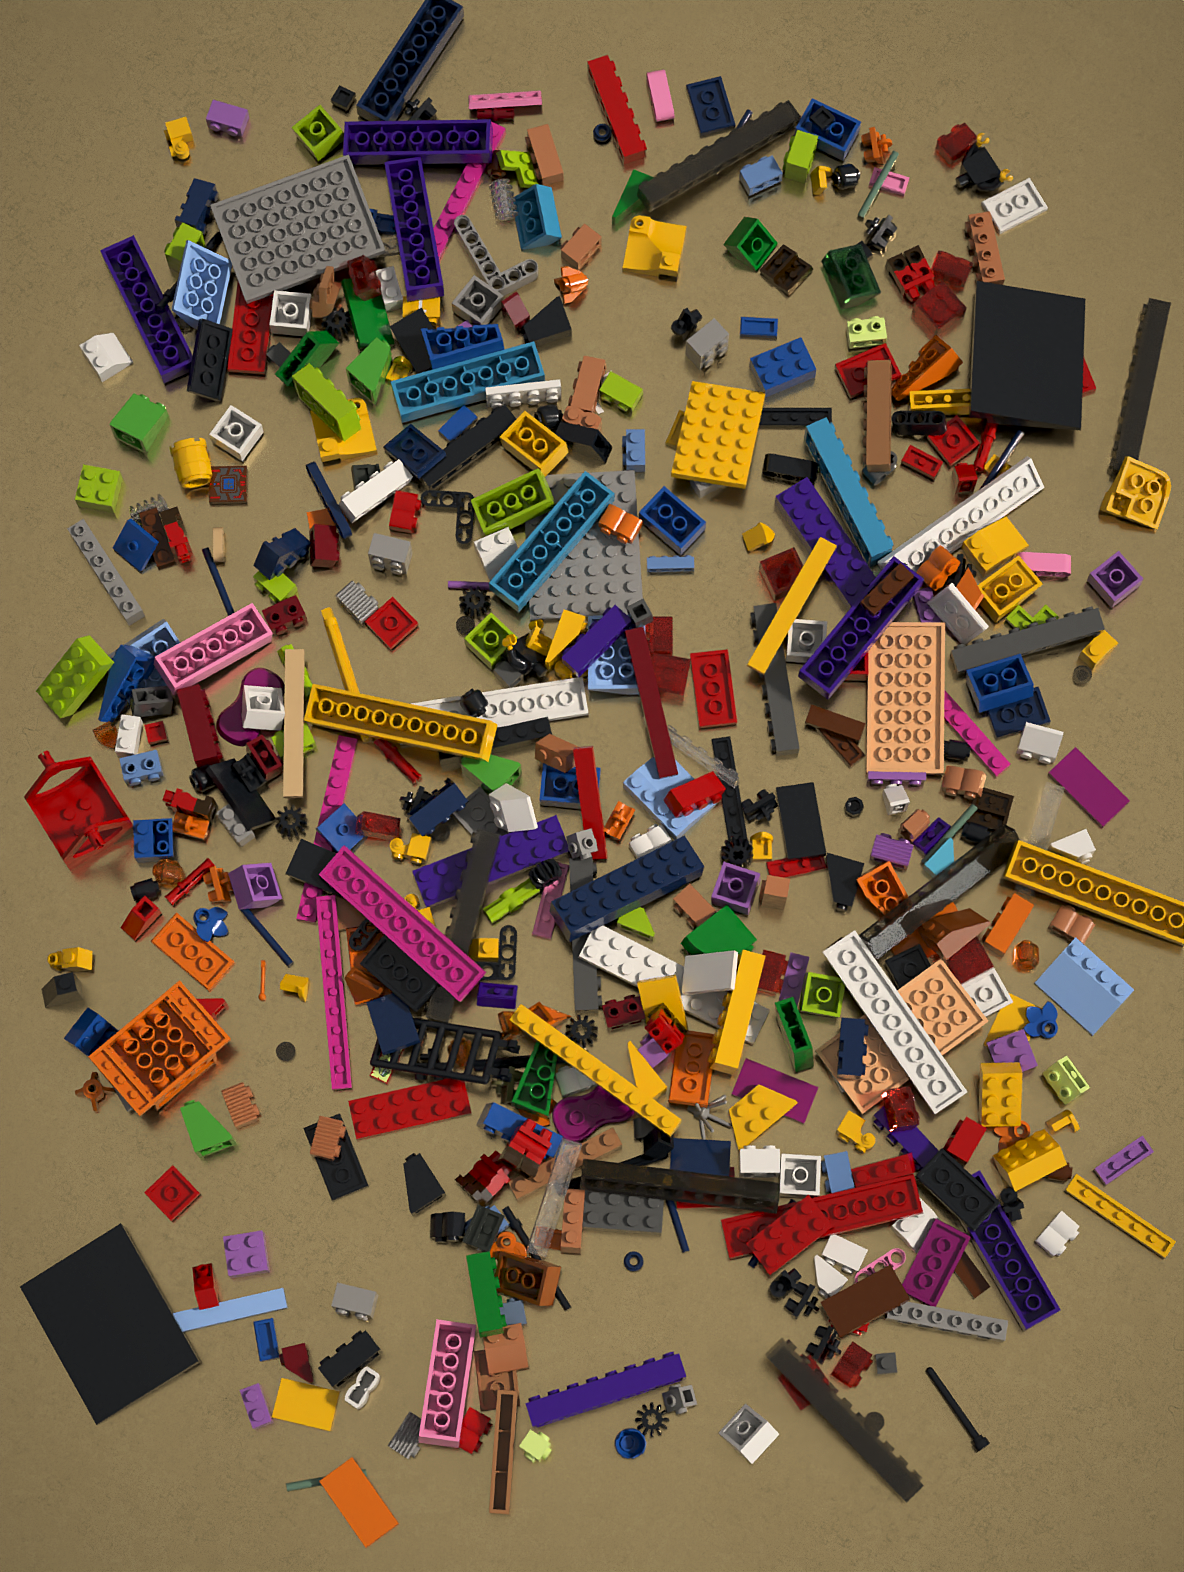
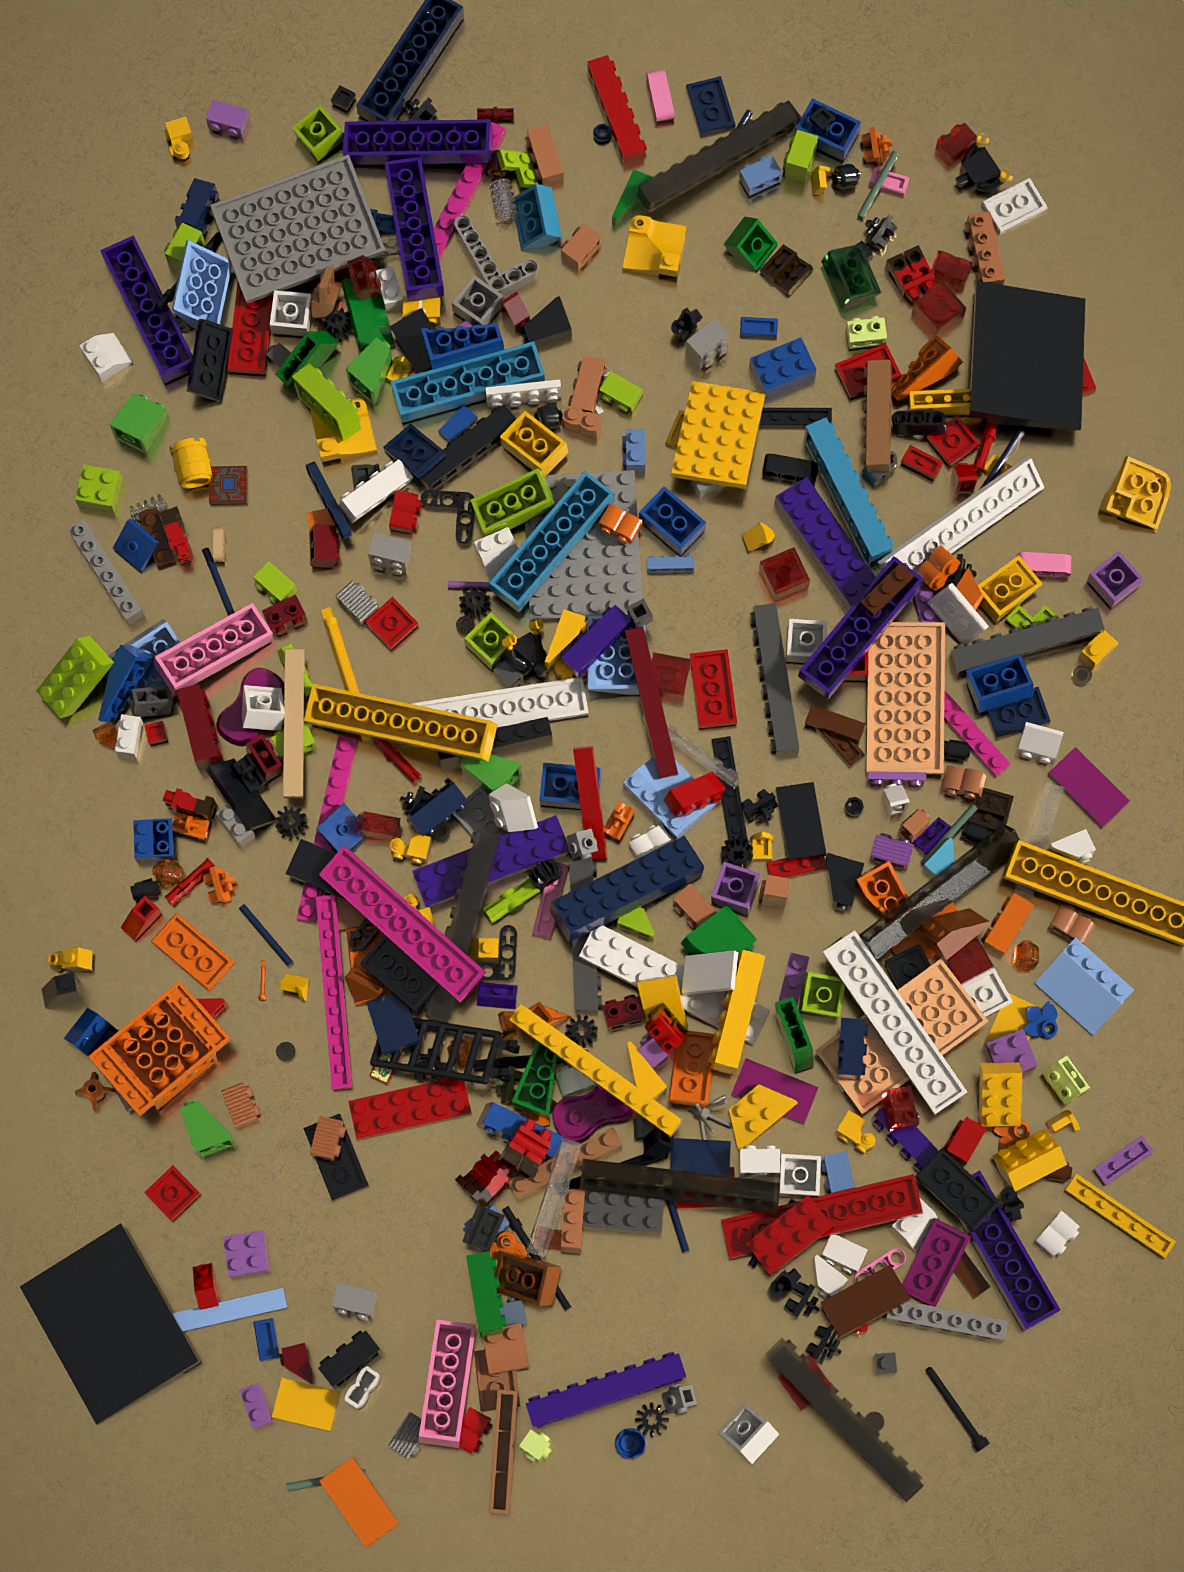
(80, 812): red piece -> none
(141, 767): medium blue brick -> none
(200, 778): black head -> none
(212, 925): blue plate -> none
(236, 433): white brick -> none
(255, 886): medium lavender brick -> none
(281, 553): dark blue wedge -> none
(421, 1184): black slope -> none
(447, 1226): black brick -> none
(474, 703): black head -> none
(505, 99): bright pink tile -> none
(538, 641): yellow tile -> none
(555, 753): nougat brick -> none
(571, 283): orange brick -> none
(584, 440): black slope -> none
(636, 1255): dark blue plate -> none
(660, 635): clear red brick -> none
(771, 972): clear red brick -> none
(791, 605): yellow tile -> none
(851, 1365): clear red brick -> none
(884, 1170): red brick -> none
(993, 546): yellow slope -> none
(1141, 382): clear smoke brick -> none

